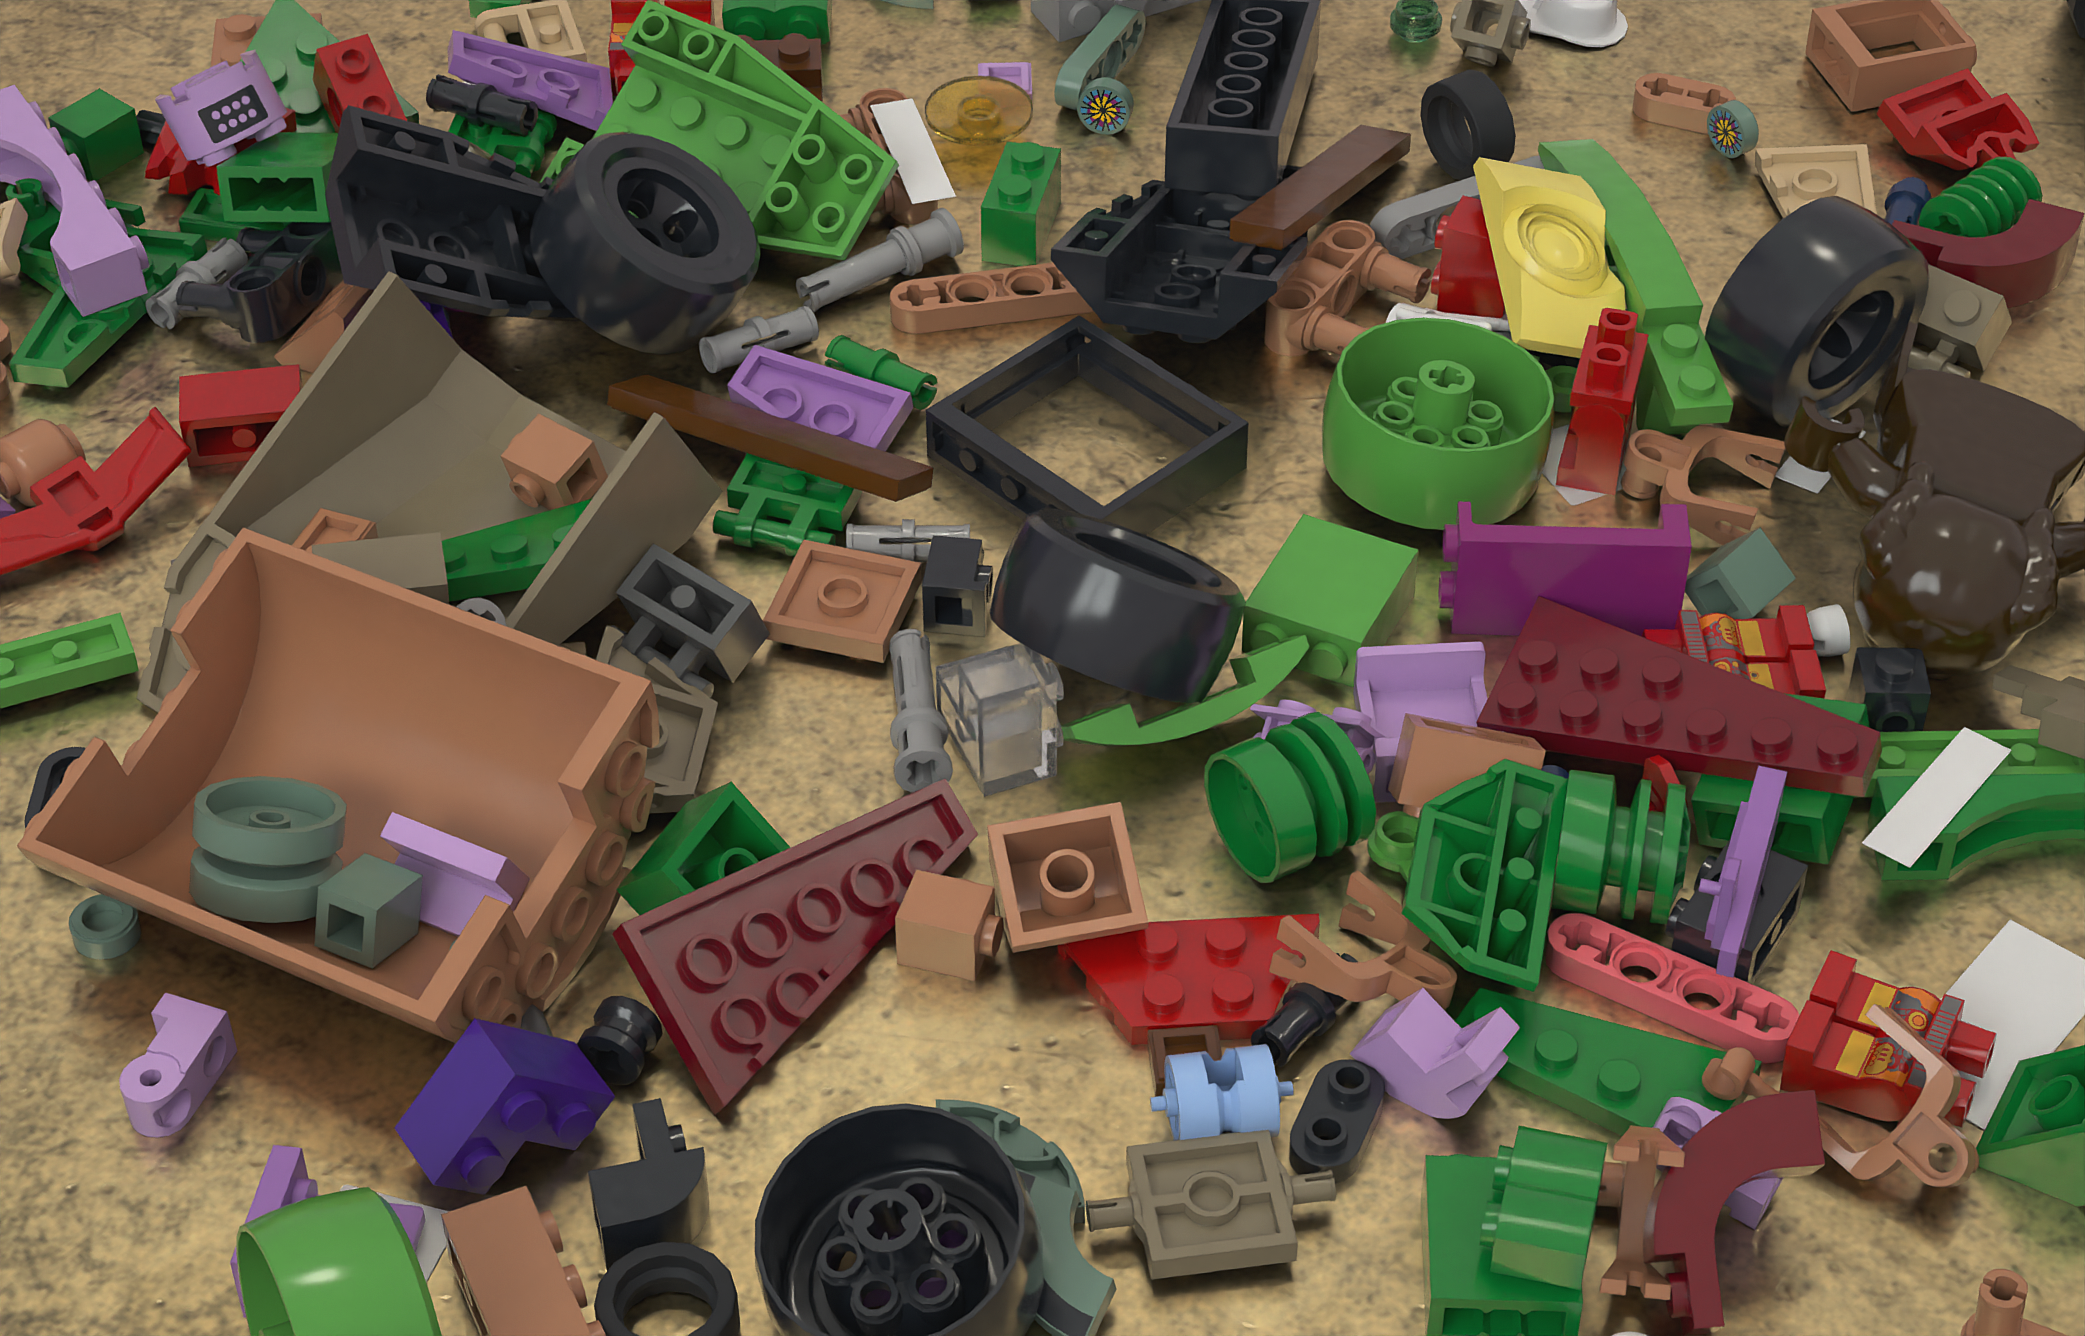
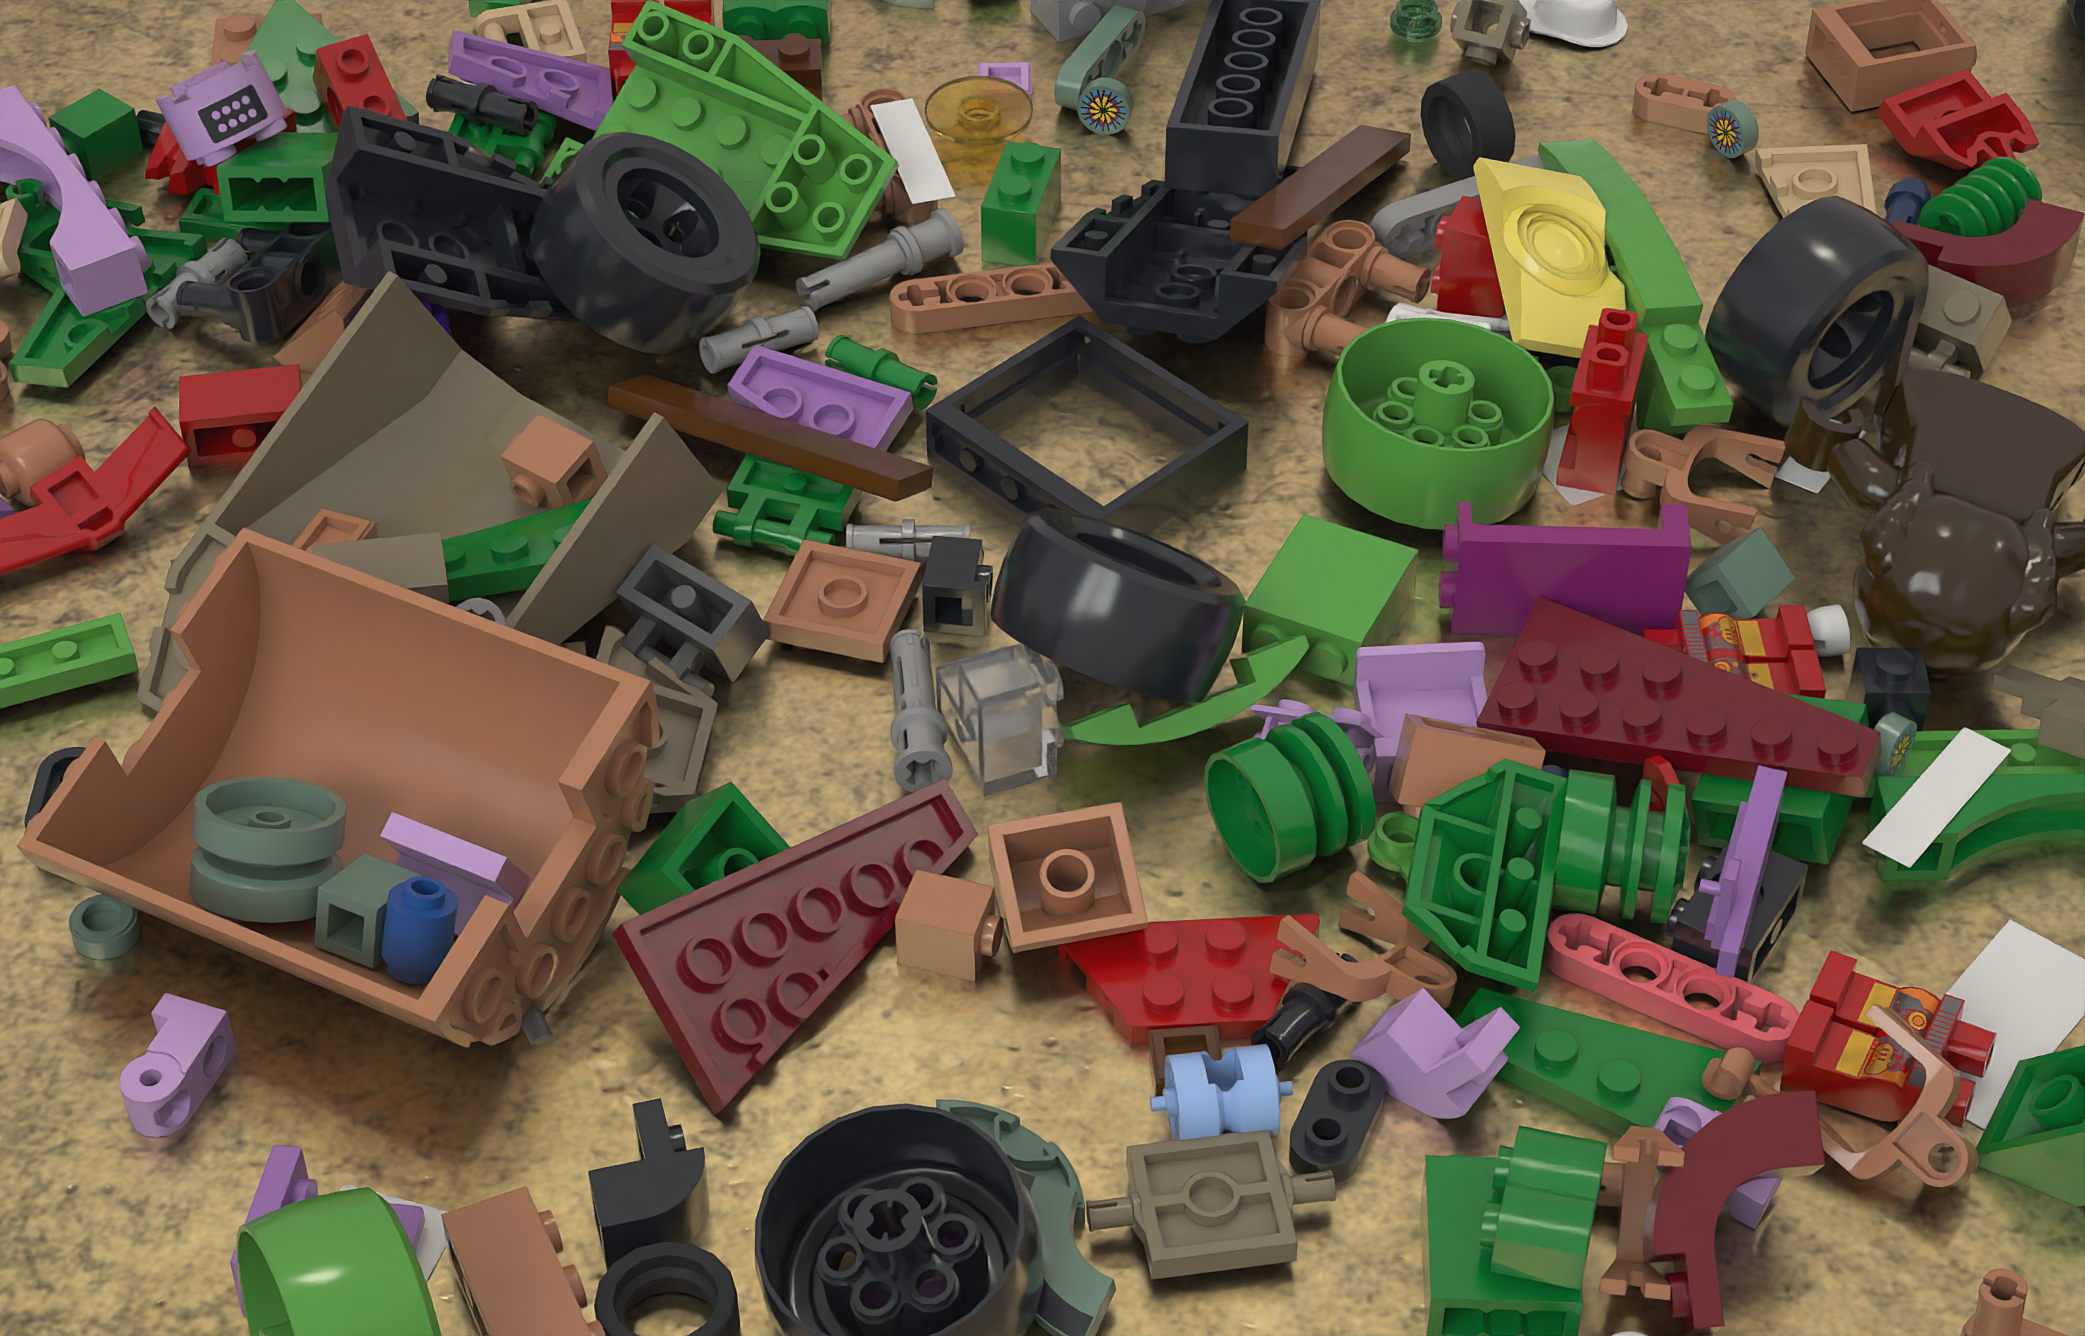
(418, 928): none -> blue brick
(495, 1095): dark purple brick -> none
(620, 1039): black wheel -> none
(1896, 742): none -> sand green tile

